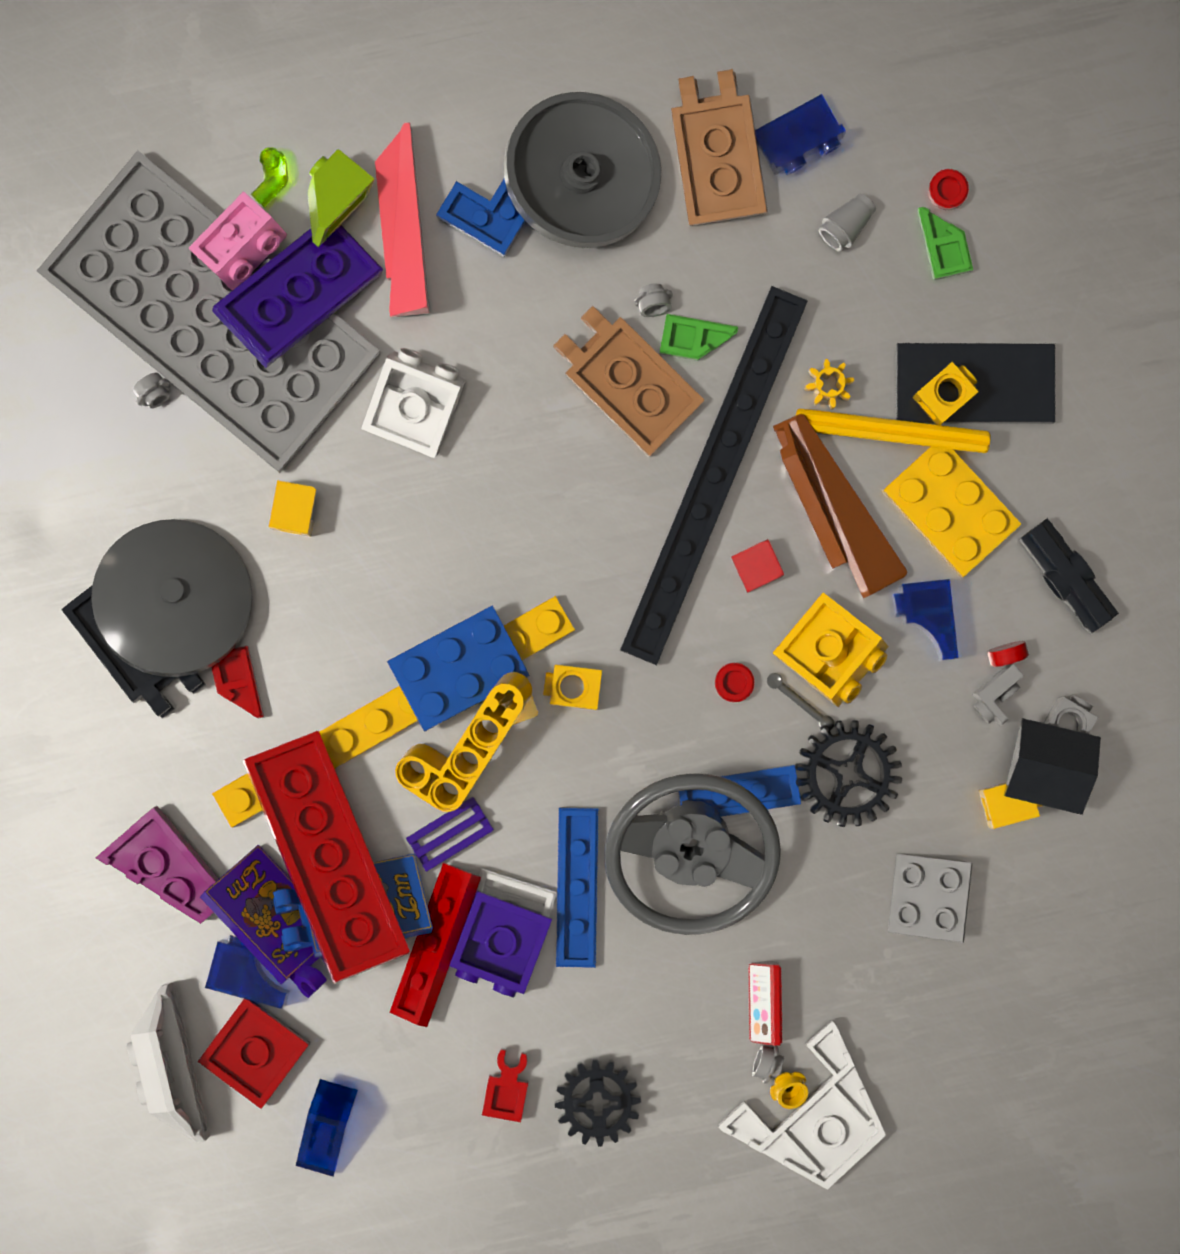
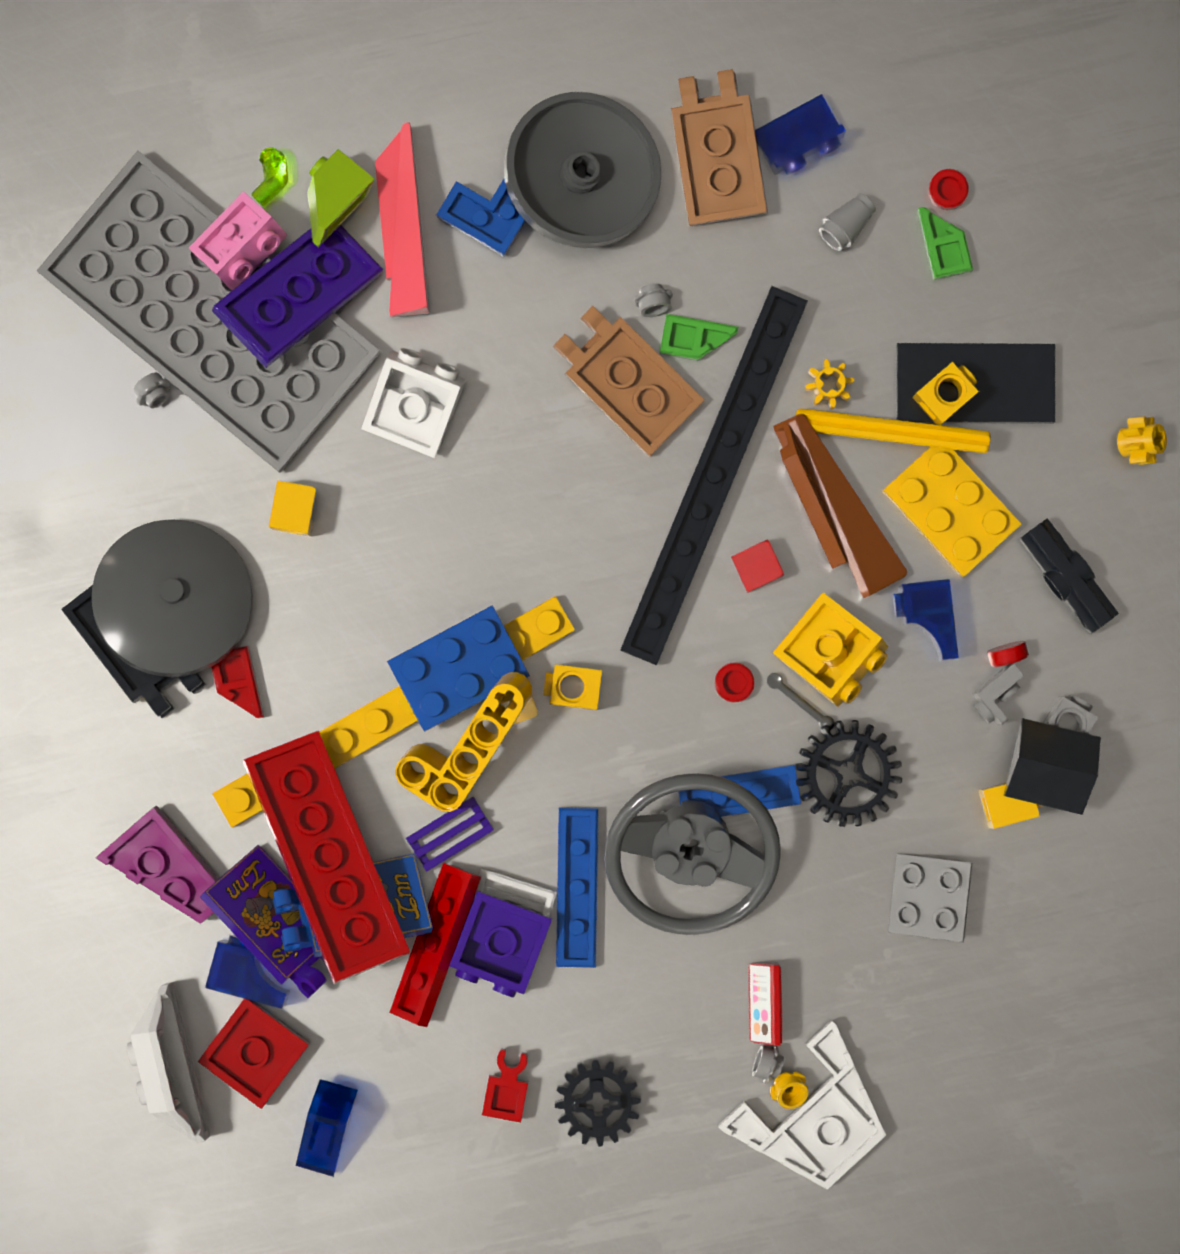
(1142, 440): none -> yellow gear

